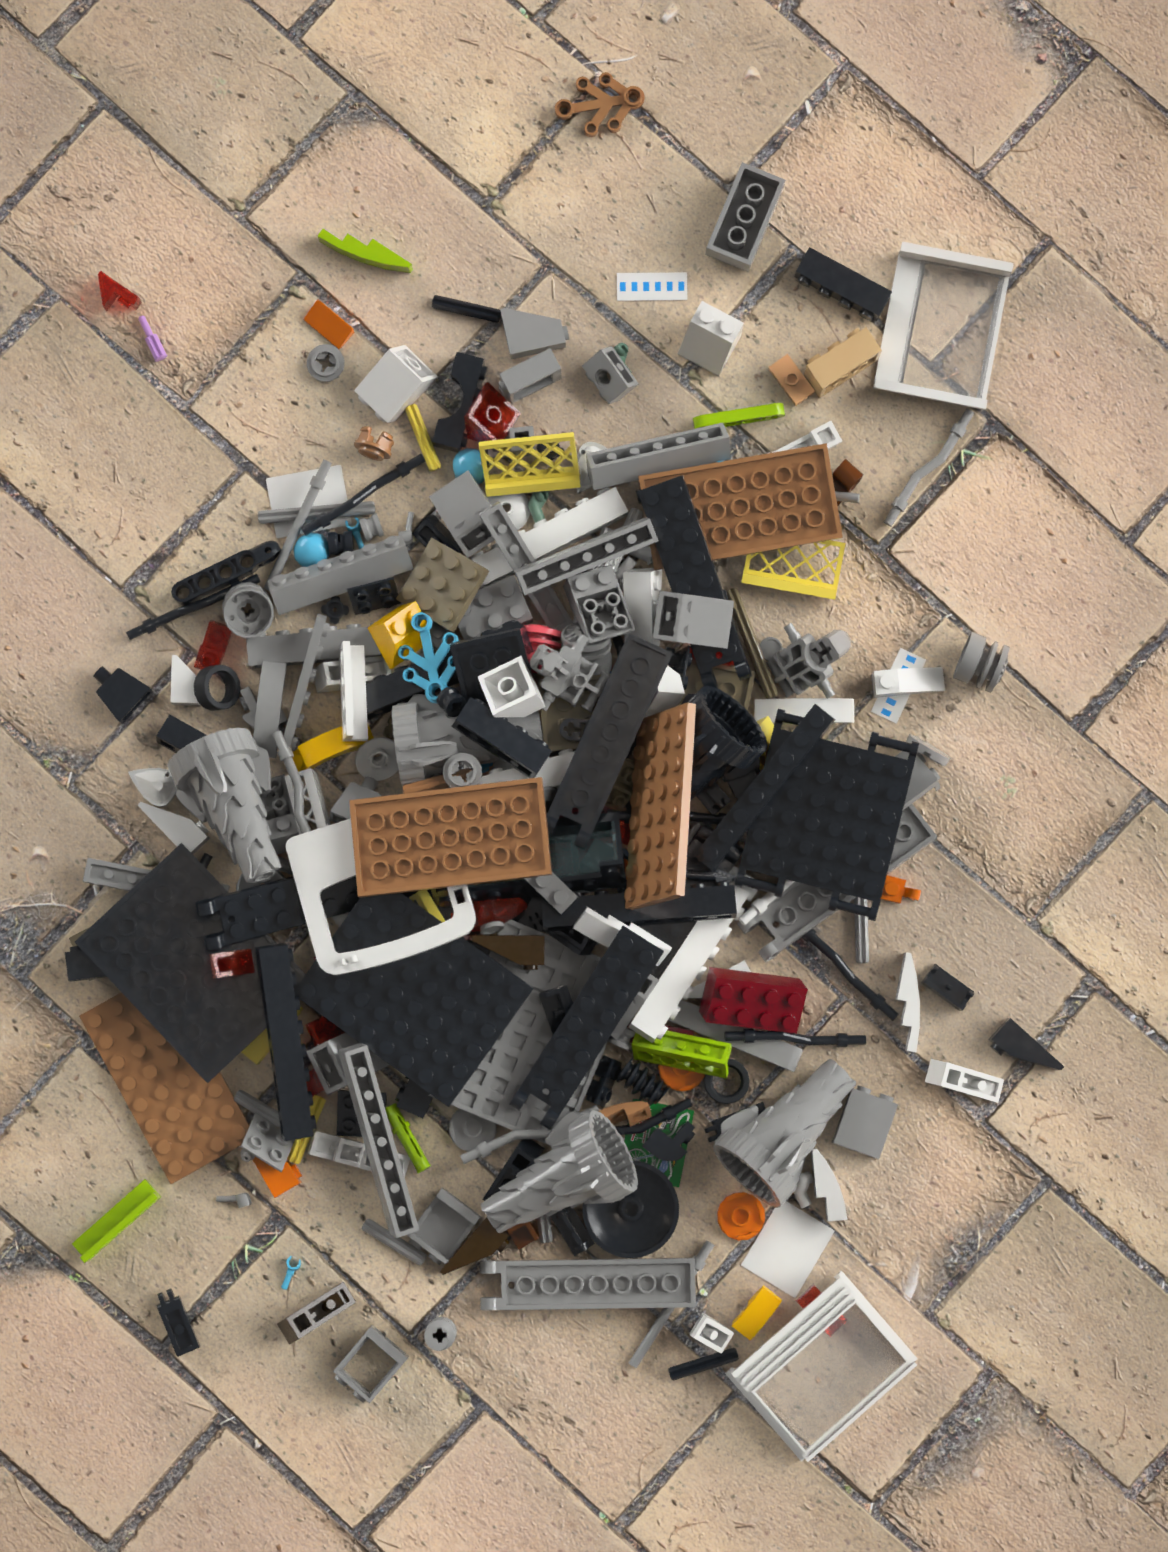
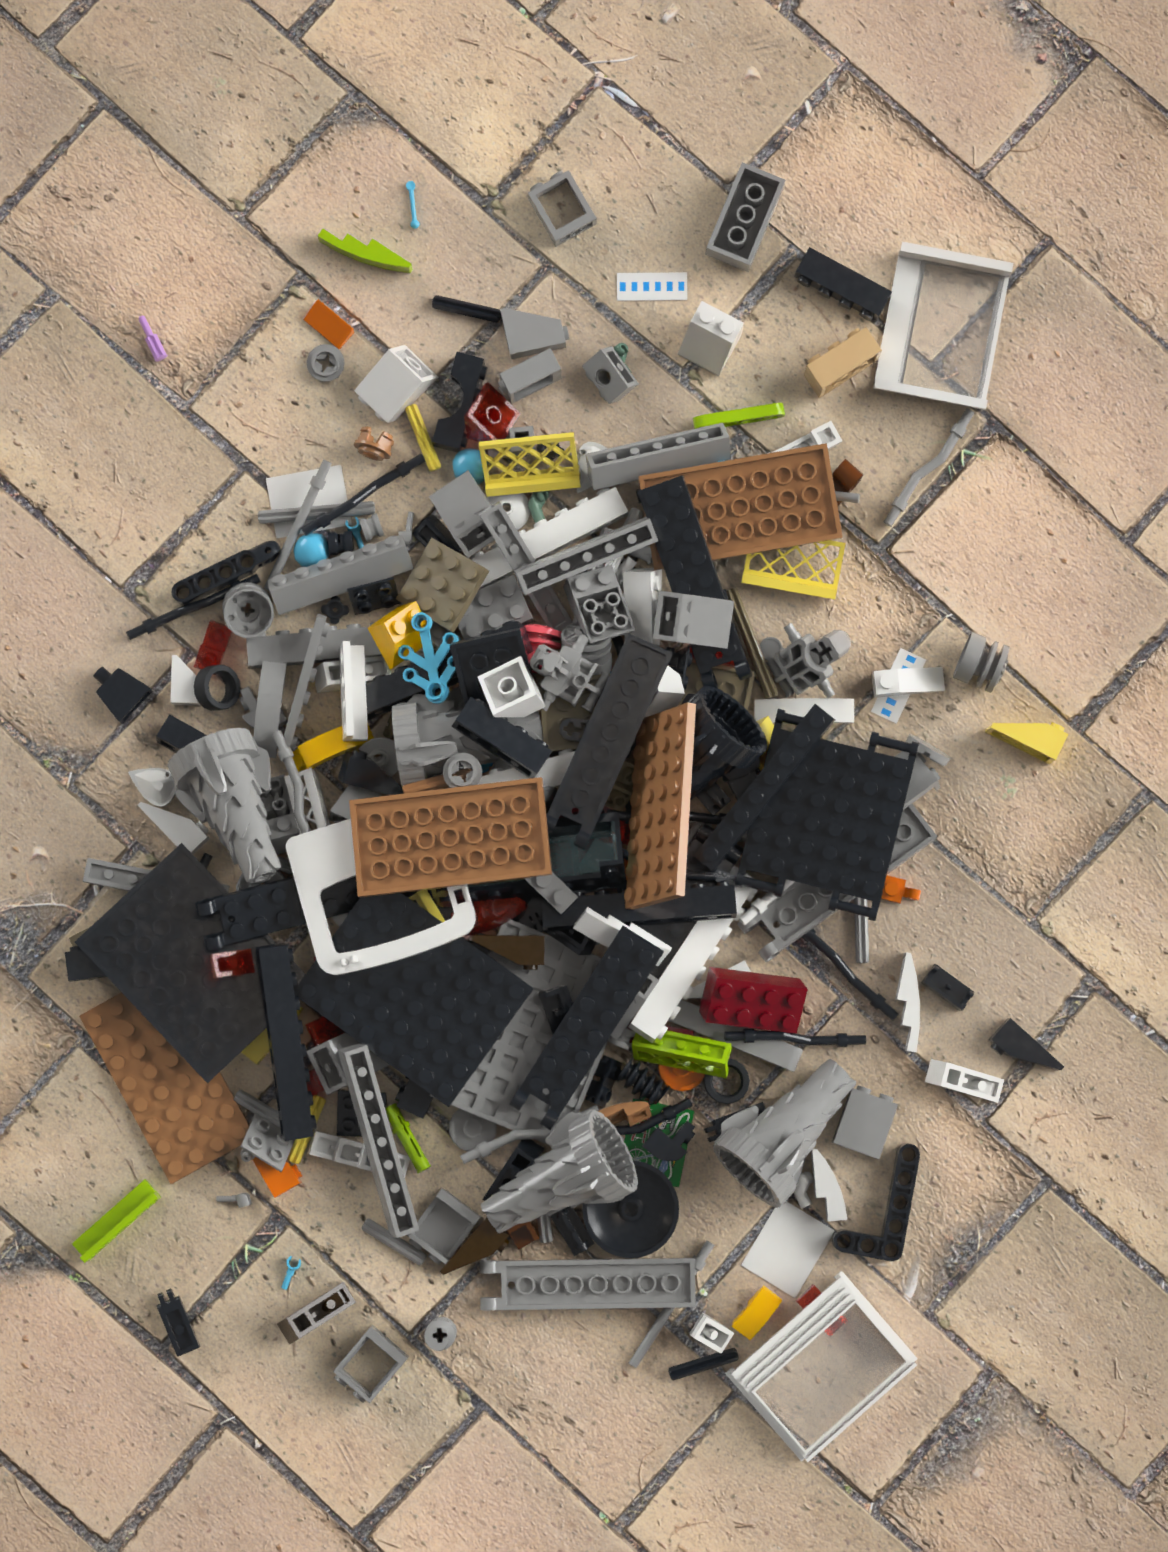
(111, 290): clear red slope -> none
(363, 772): none -> black slope
(410, 185): none -> medium azure hinge
(451, 701): black wheel -> none
(491, 928): light grey piece -> none
(571, 229): none -> light grey window
(603, 103): medium nougat plant -> none
(741, 1216): orange tile -> none
(791, 380): light nougat plate -> none
(891, 1213): none -> black beam
(1035, 739): none -> light yellow slope

